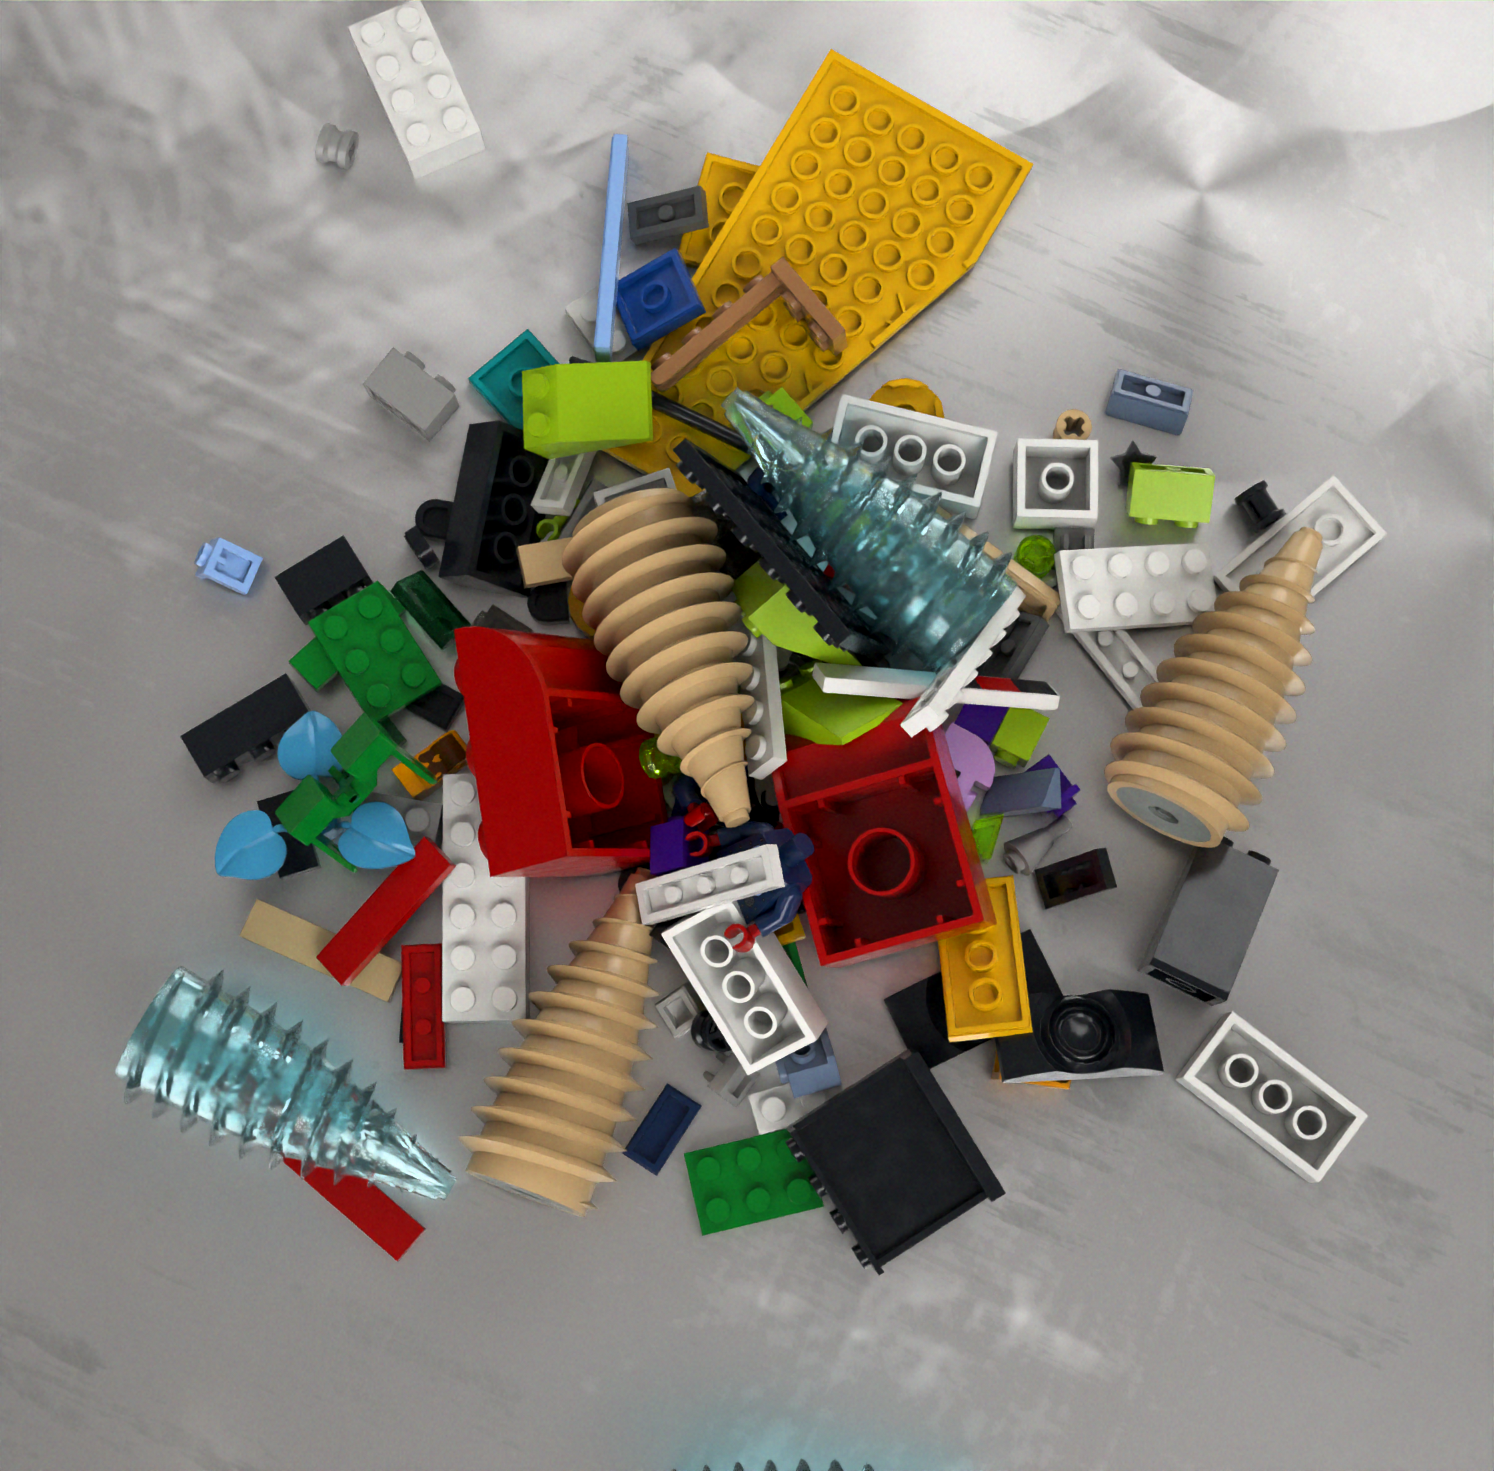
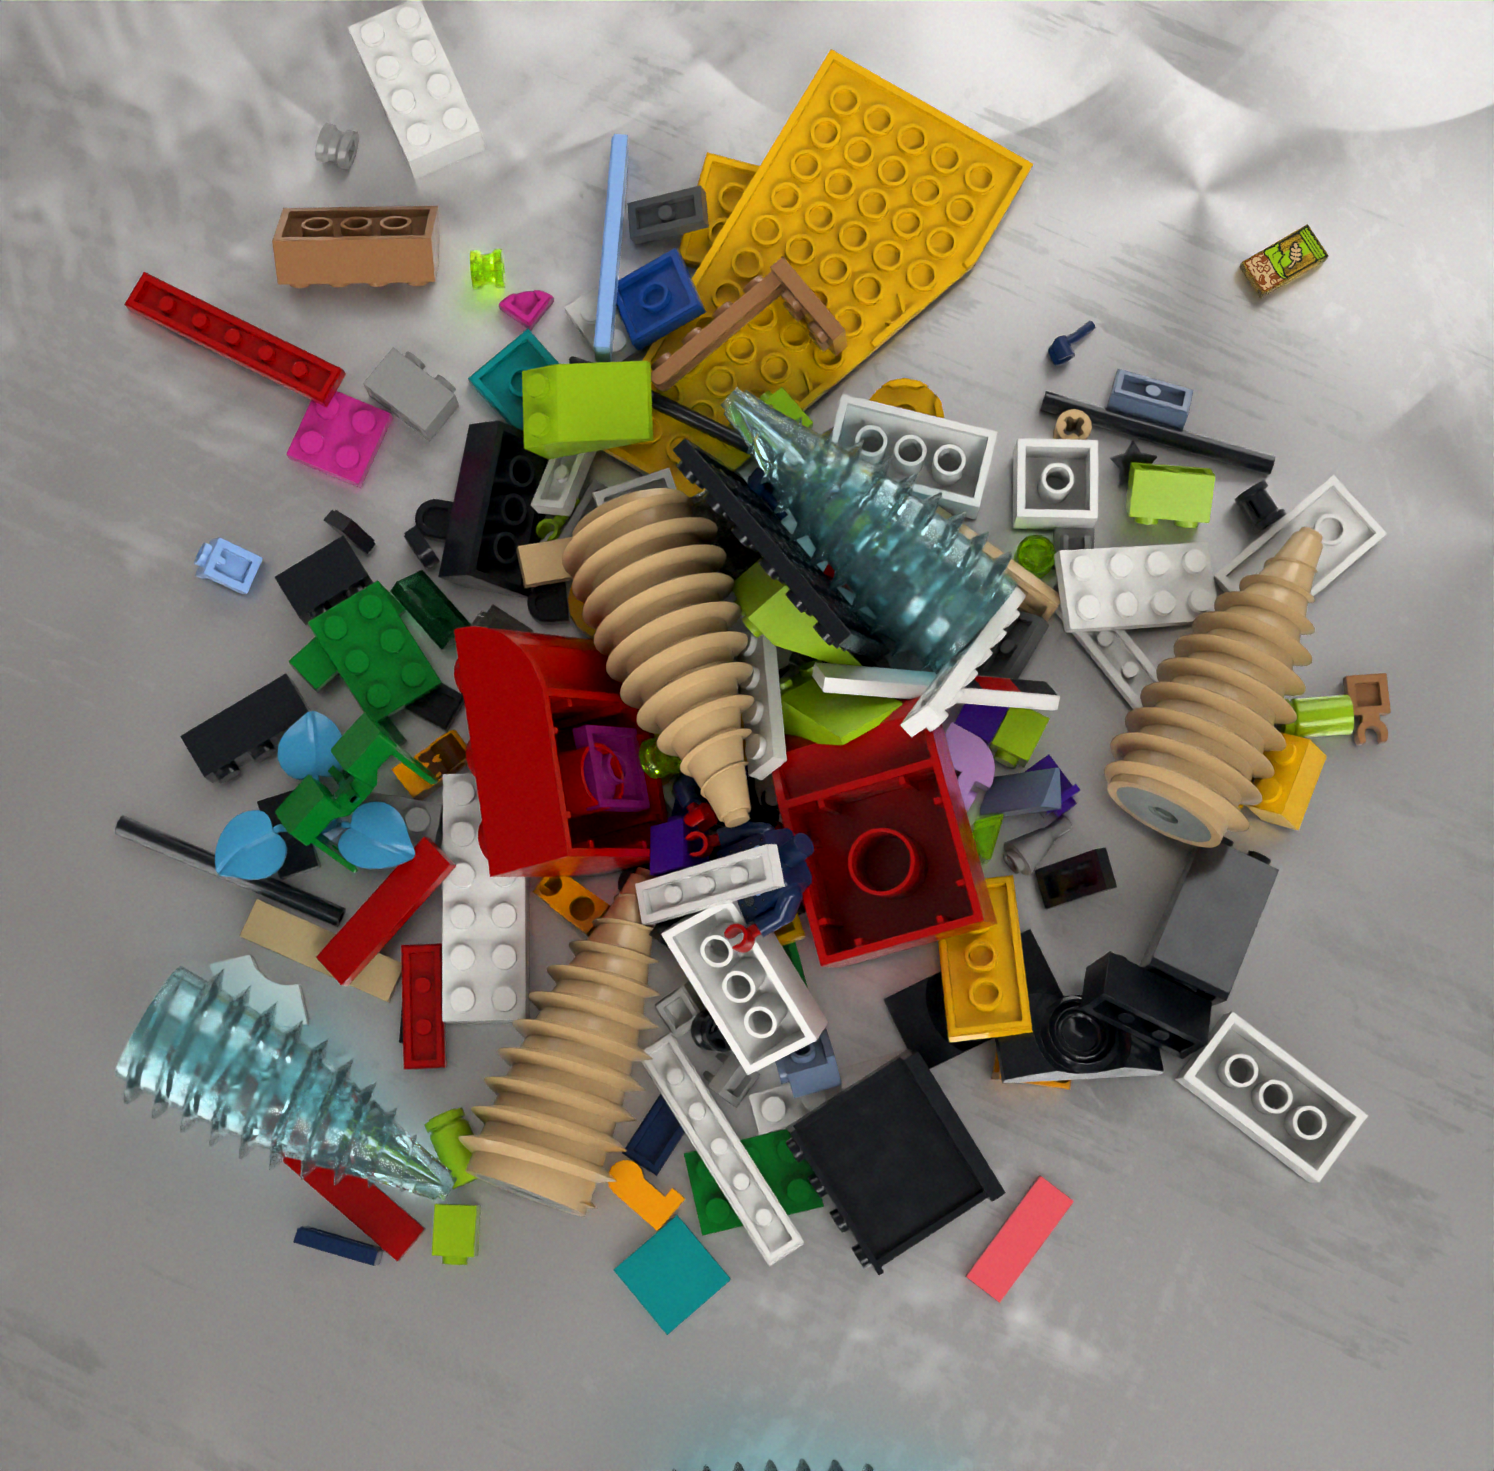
(205, 861): none -> black piece
(235, 339): none -> red tile
(243, 972): none -> white tile
(339, 1245): none -> dark blue tile
(340, 438): none -> dark pink plate
(350, 530): none -> black tile
(357, 246): none -> medium nougat slope
(451, 1152): none -> lime piece
(456, 1232): none -> lime brick
(487, 269): none -> clear neon green wheel
(527, 306): none -> dark pink tile
(572, 901): none -> light orange leg
(599, 772): none -> magenta tile
(642, 1195): none -> light orange leg
(672, 1274): none -> teal tile
(721, 1150): none -> white tile
(1019, 1238): none -> coral tile
(1061, 348): none -> dark blue hand
(1146, 1005): none -> black brick
(1162, 433): none -> black piece
(1284, 261): none -> tile
(1293, 783): none -> yellow brick
(1320, 716): none -> lime piece
(1369, 701): none -> medium nougat plate

